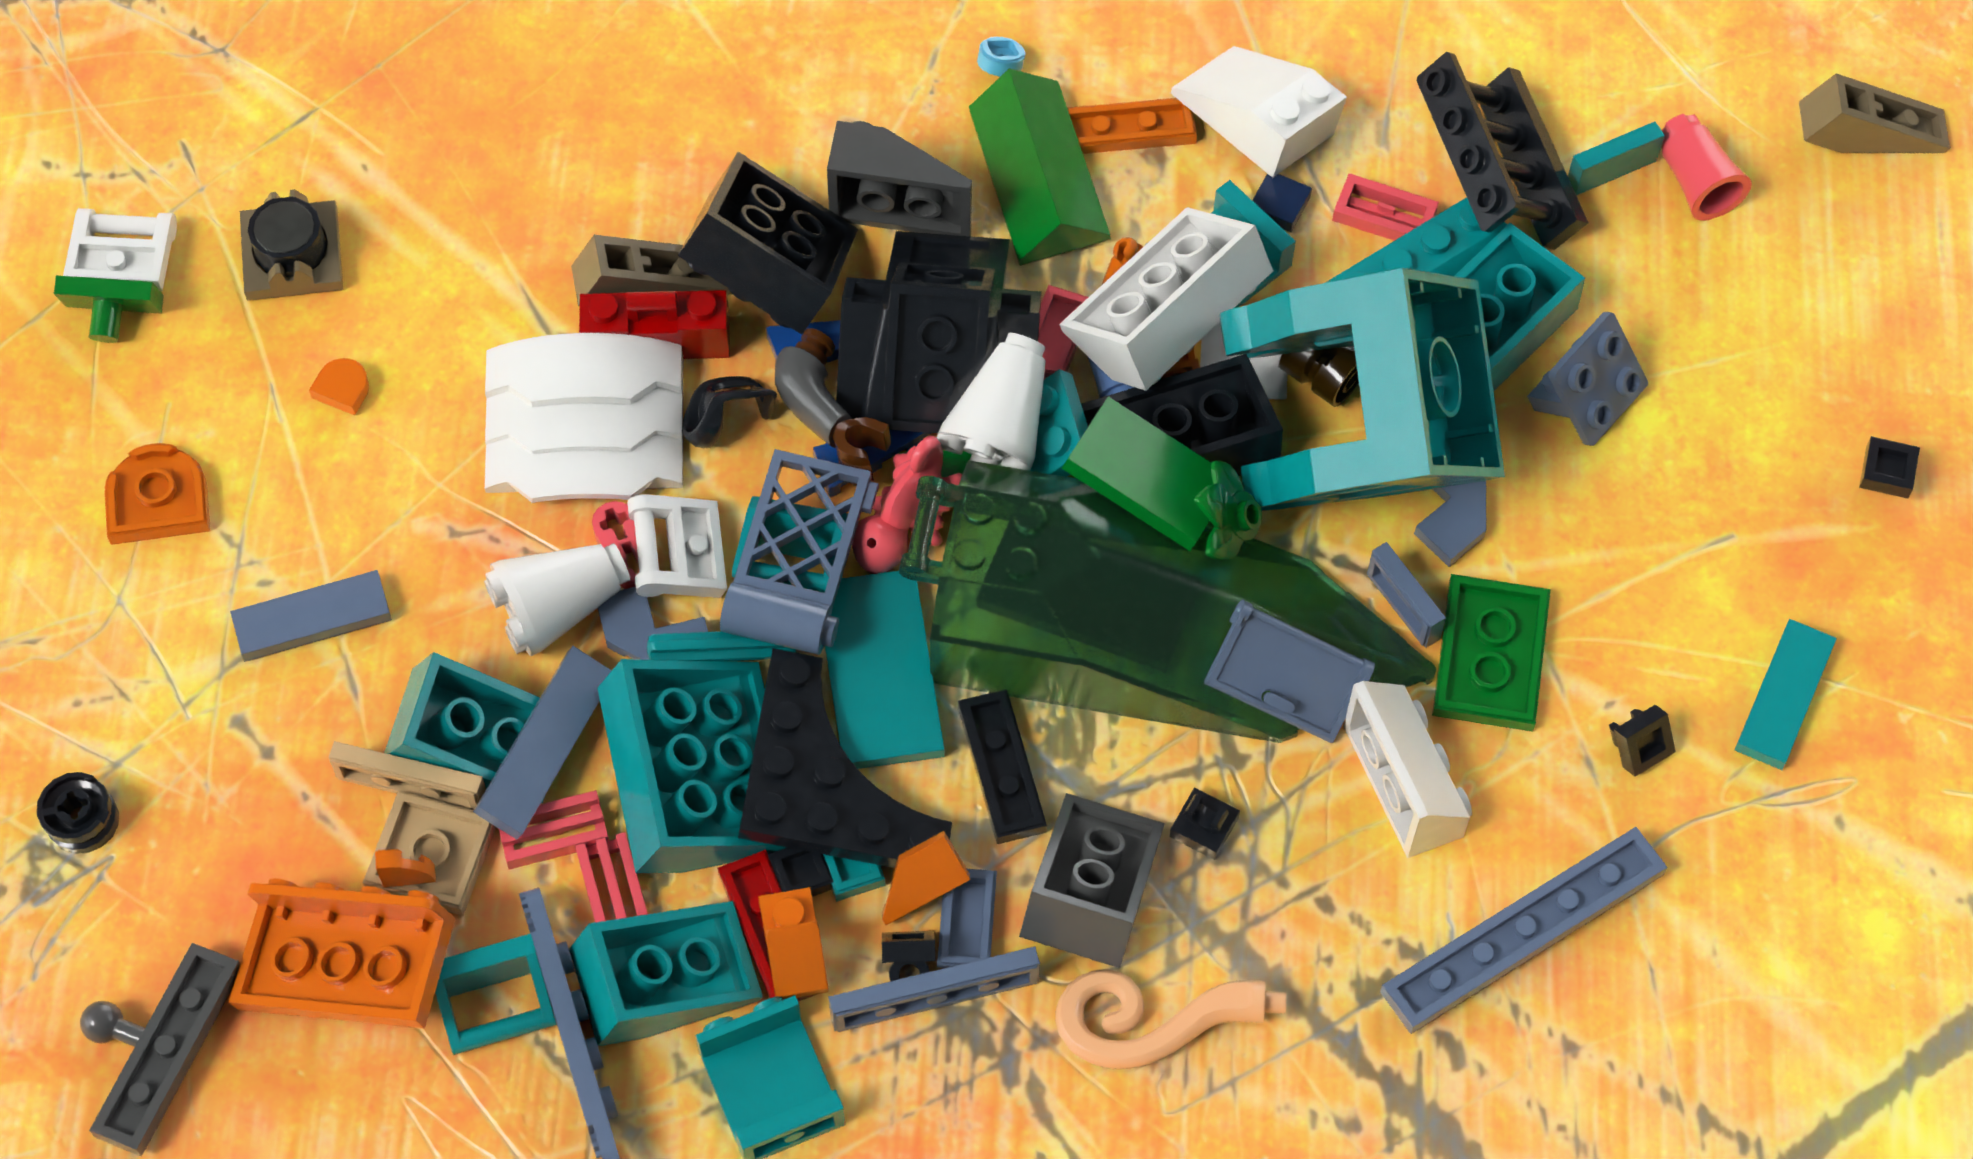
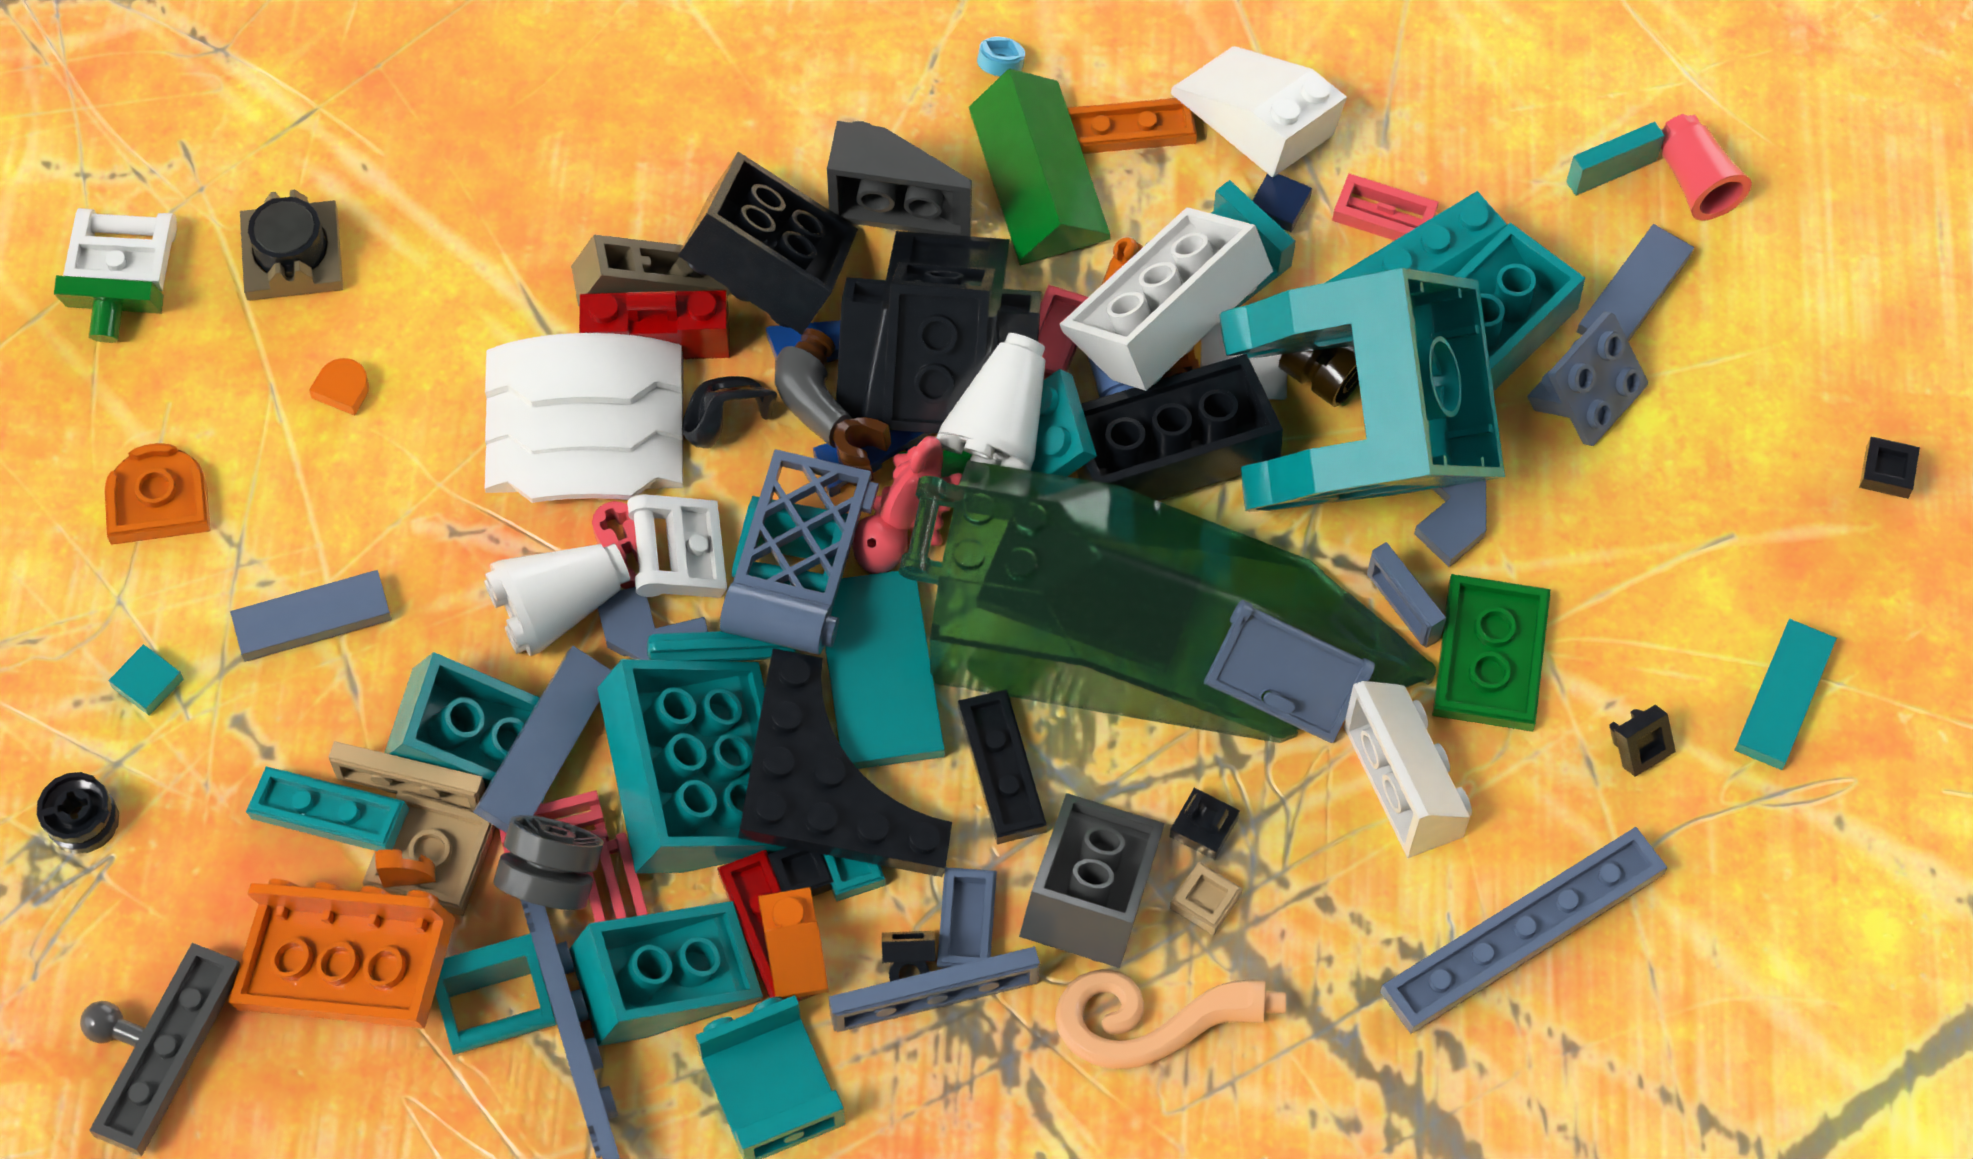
(146, 679): none -> teal tile
(327, 810): none -> teal tile
(548, 862): none -> dark grey wheel
(923, 876): orange tile -> none
(1143, 472): green tile -> none
(1206, 898): none -> tan tile
(1230, 510): green plate -> none
(1523, 142): black fence -> none
(1641, 281): none -> sand blue tile
(1869, 119): dark tan slope -> none

